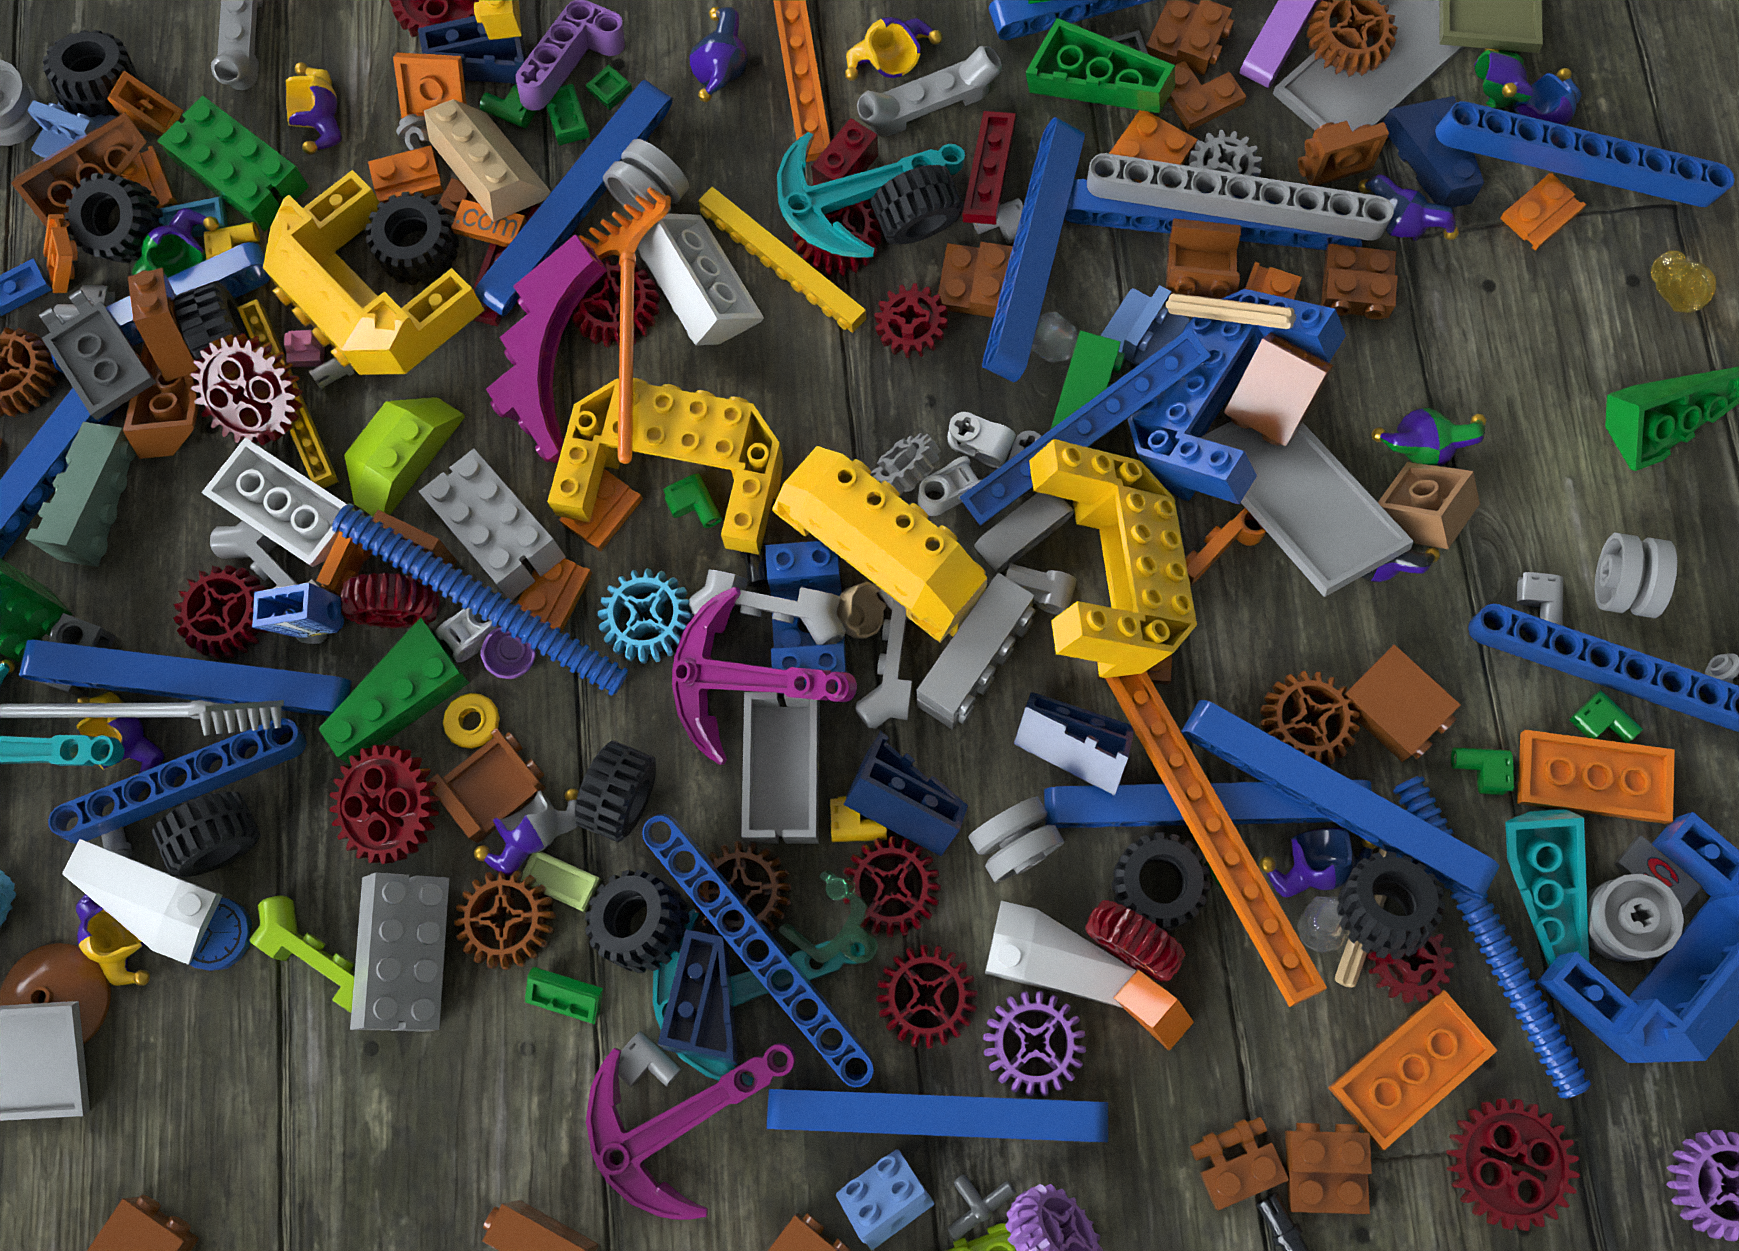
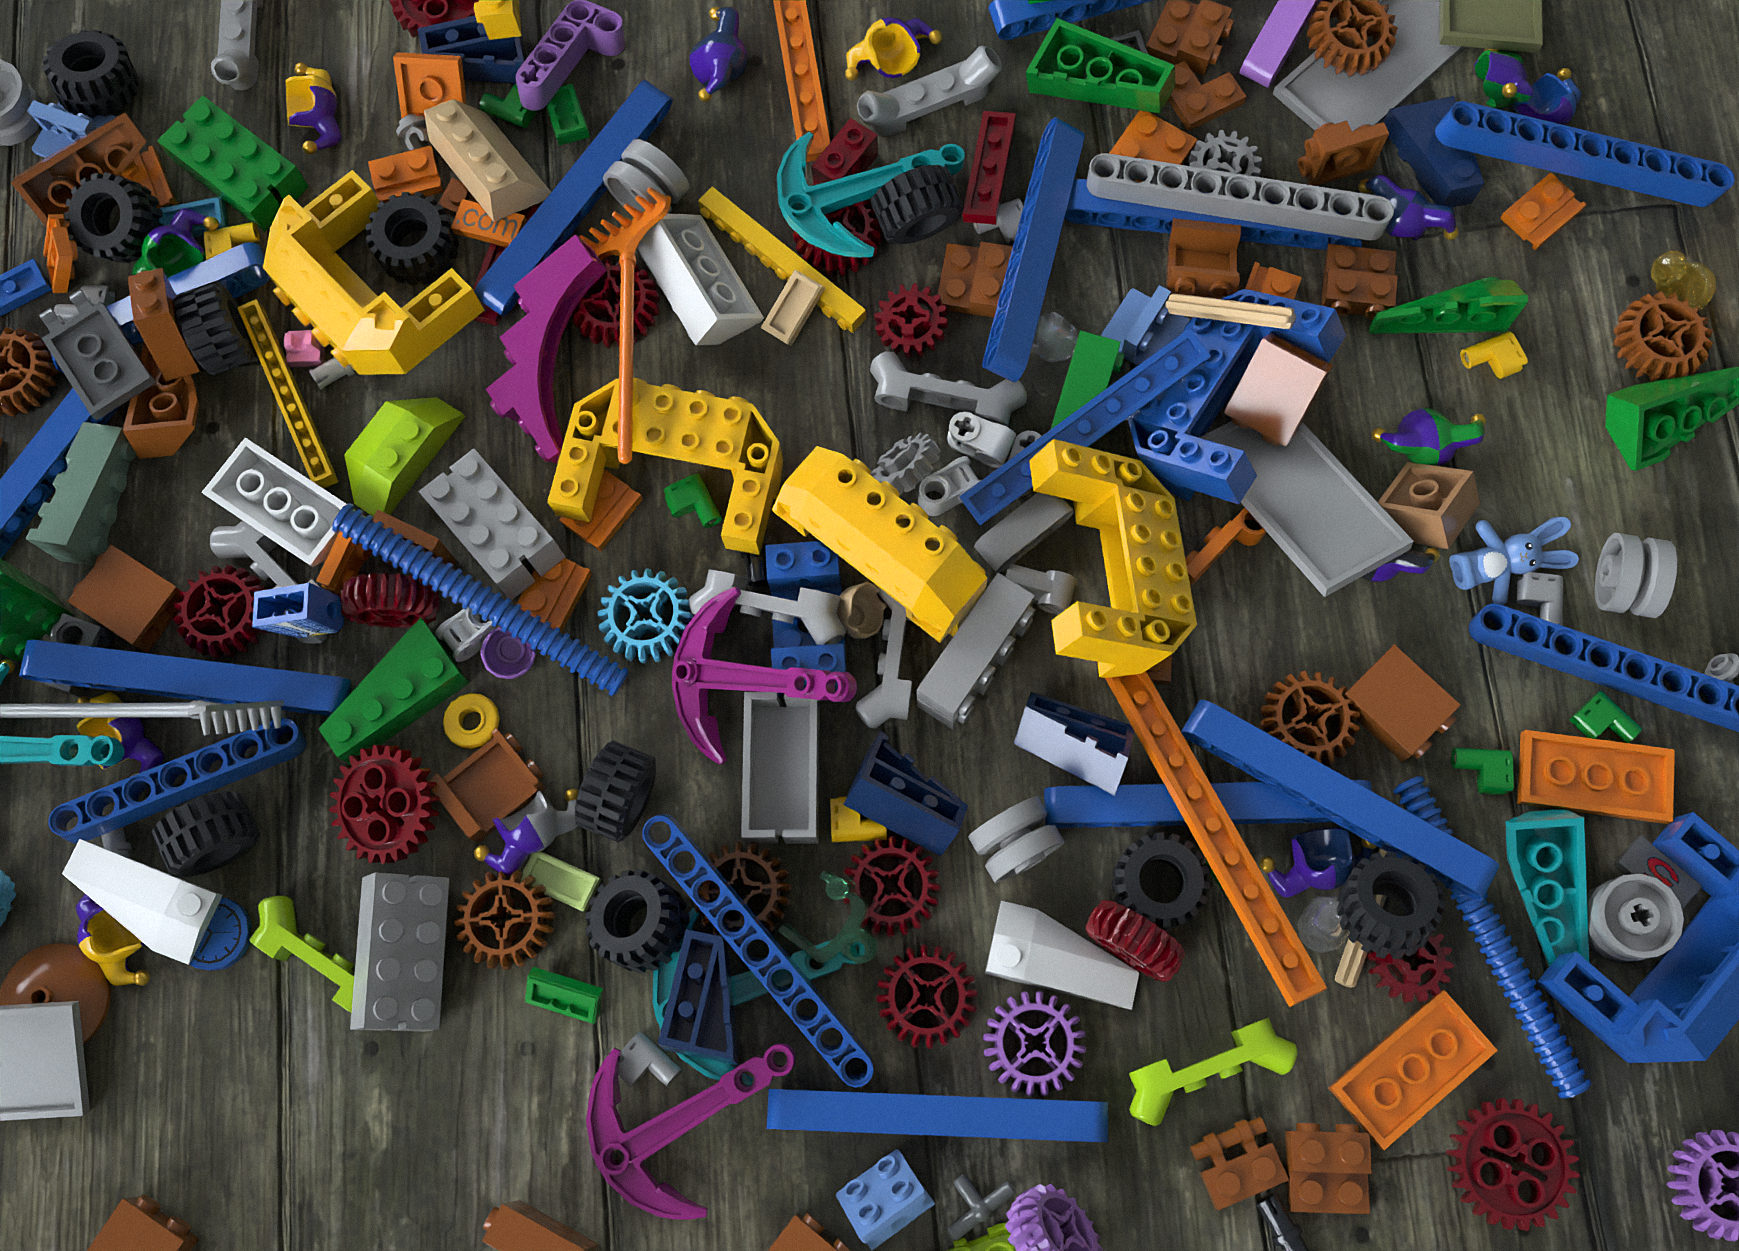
(127, 598): none -> dark orange brick
(143, 105): orange slope -> none
(246, 389): dark red gear -> none
(609, 87): green tile -> none
(793, 307): none -> tan tile
(899, 387): none -> light grey plate
(1154, 1009): orange slope -> none
(1254, 1043): none -> lime plate
(1469, 308): none -> green wedge
(1501, 352): none -> yellow piece
(1517, 555): none -> medium blue animal
(1665, 319): none -> dark orange gear

